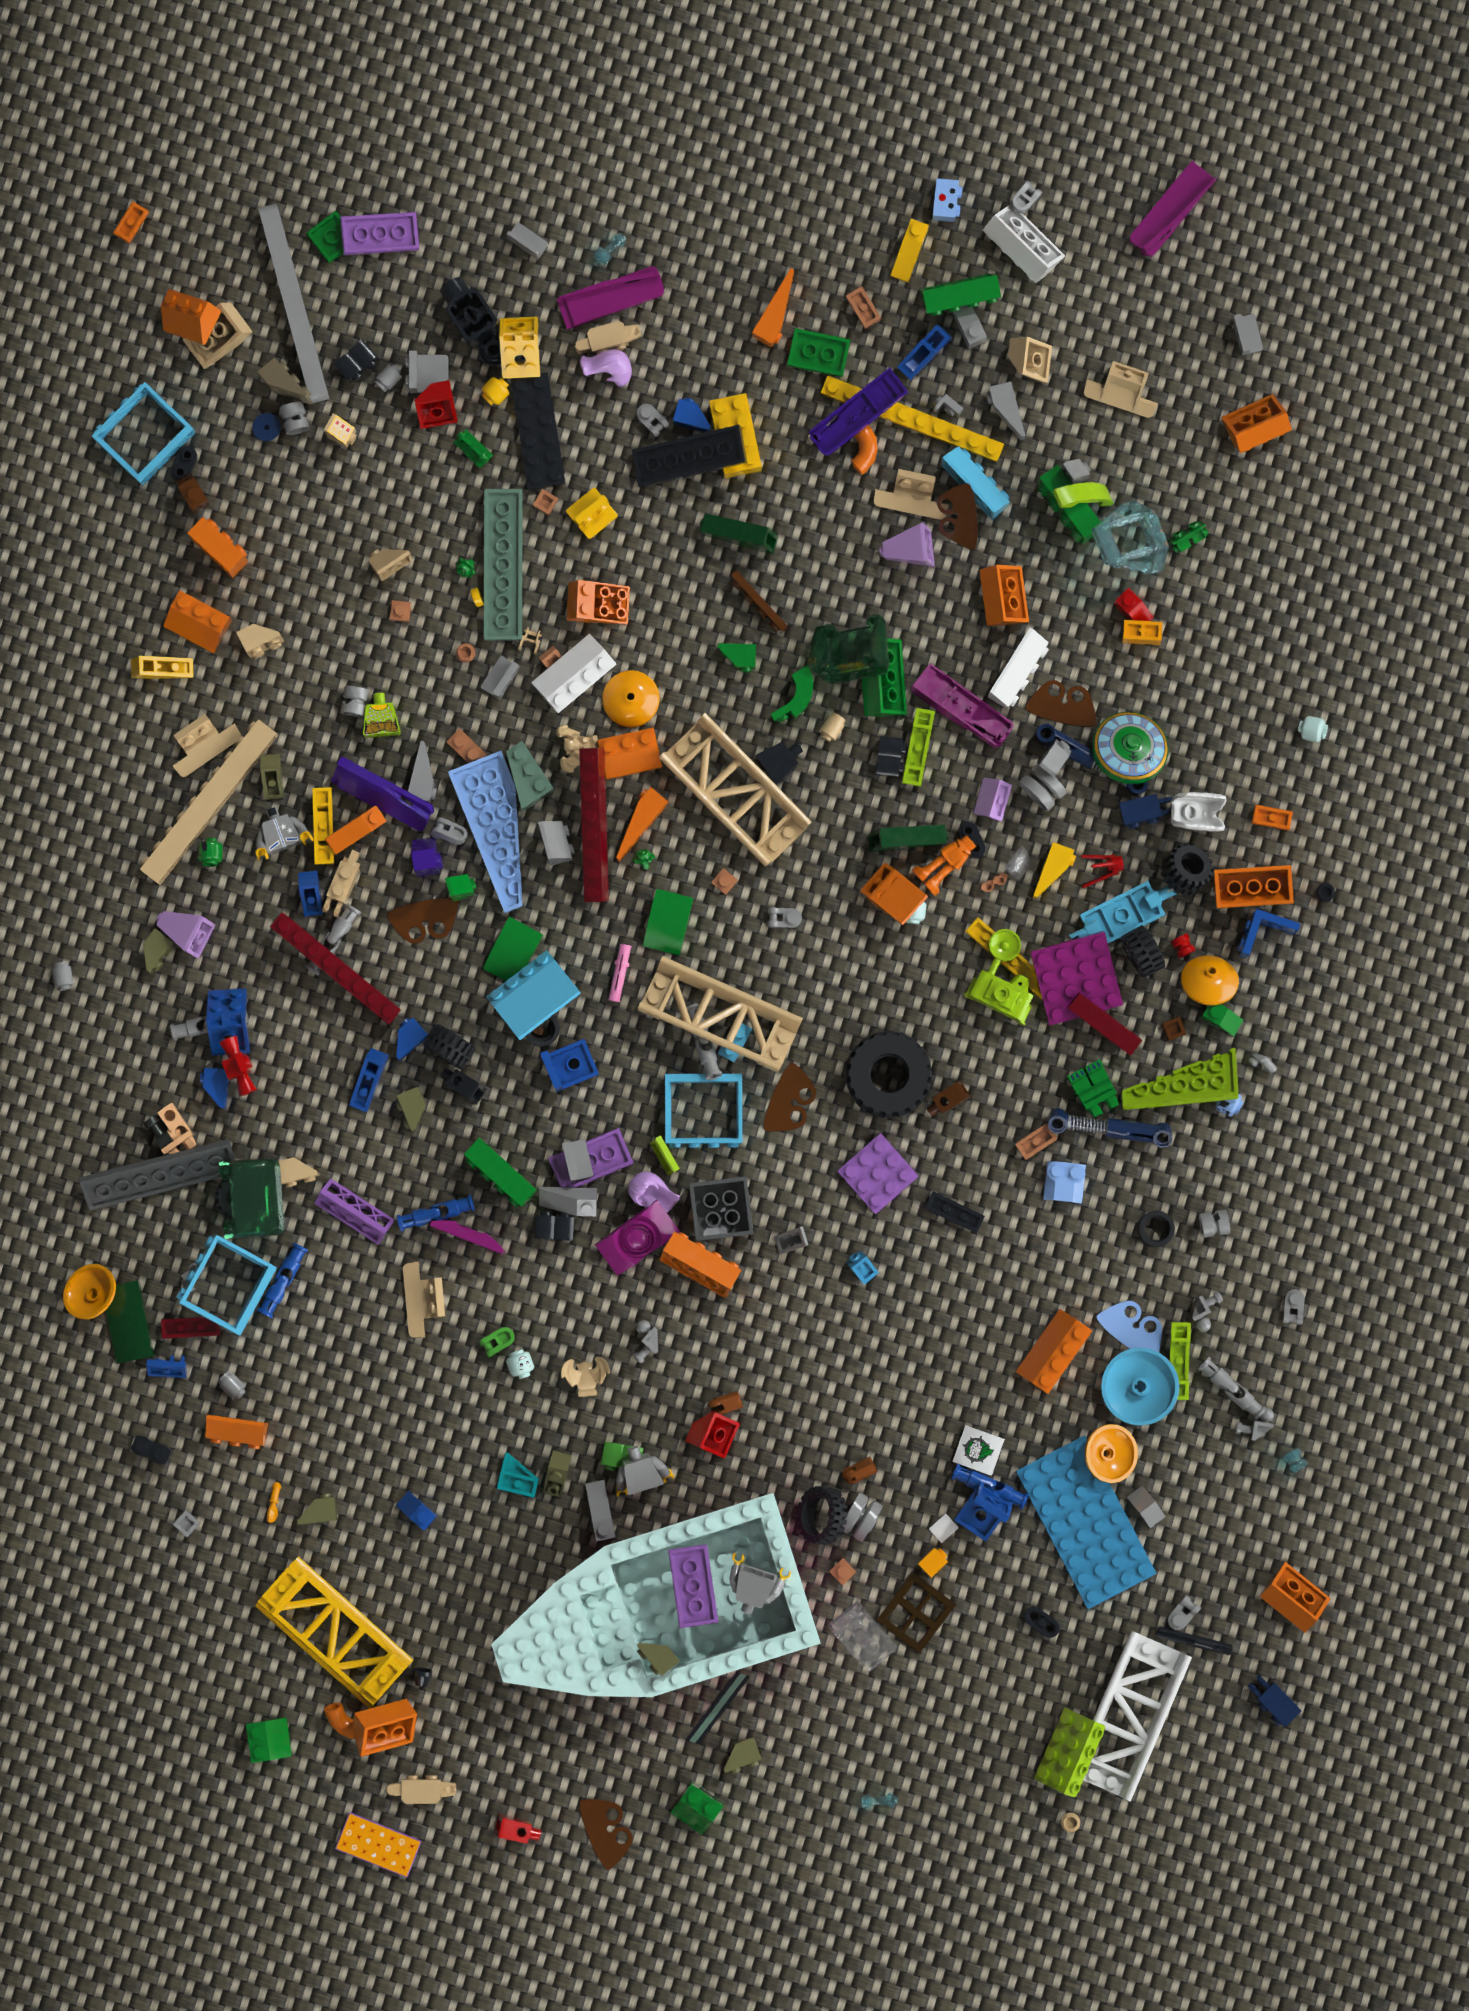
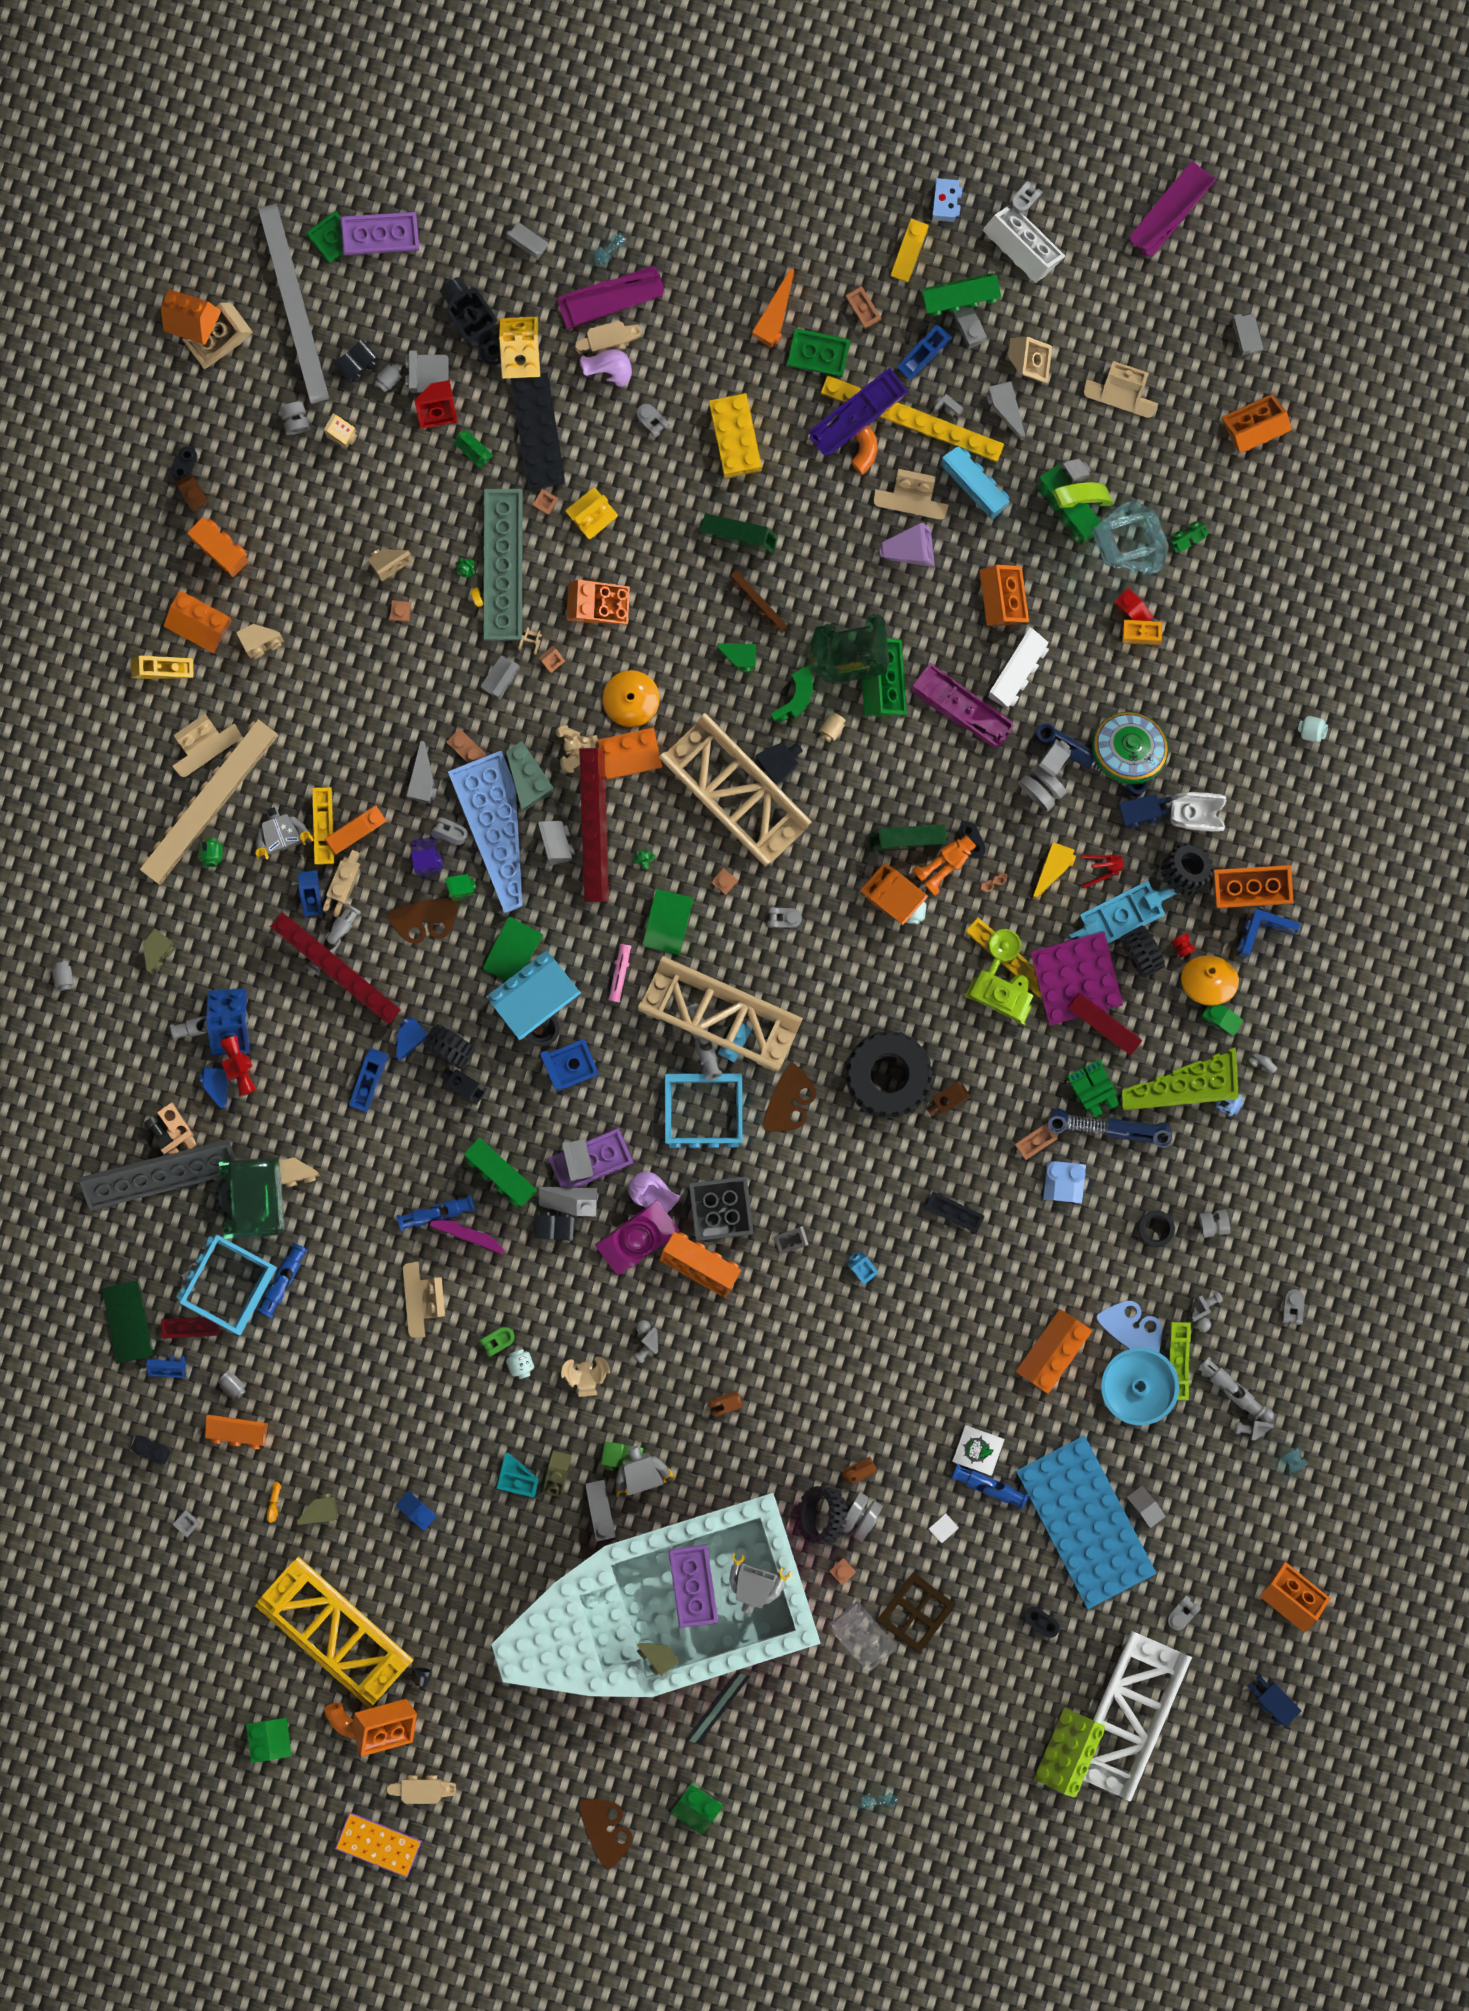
(84, 1286): light orange dish -> none
(125, 407): medium azure window -> none
(131, 222): orange plate -> none
(186, 930): lavender slope -> none
(266, 427): dark blue piece -> none
(272, 776): olive slope -> none
(283, 383): dark tan slope -> none
(351, 1213): medium lavender fence -> none
(354, 701): light grey wheel -> none
(380, 718): torso -> none
(382, 793): dark purple piece -> none
(413, 1106): olive slope -> none
(465, 653): nougat plate -> none
(495, 391): yellow head -> none
(507, 1828): red torso -> none
(573, 673): white slope -> none
(647, 810): orange slope -> none
(664, 1155): lime tile -> none
(689, 456): black plate -> none
(690, 416): blue slope -> none
(713, 1433): red slope -> none
(742, 1754): olive slope -> none
(877, 1173): medium lavender plate -> none
(889, 757): black brick -> none
(918, 747): lime slope -> none
(933, 1561): light orange brick -> none
(966, 524): reddish brown piece -> none
(992, 798): lavender panel -> none
(994, 1507): blue bracket -> none
(1018, 864): clear brick -> none
(1052, 708): reddish brown piece -> none
(1070, 1822): tan plate -> none
(1120, 1455): light orange dish -> none
(1173, 1028): reddish brown tile -> none
(1194, 1640): black axle -> none
(1272, 817): orange plate -> none
(1325, 892): black plate -> none

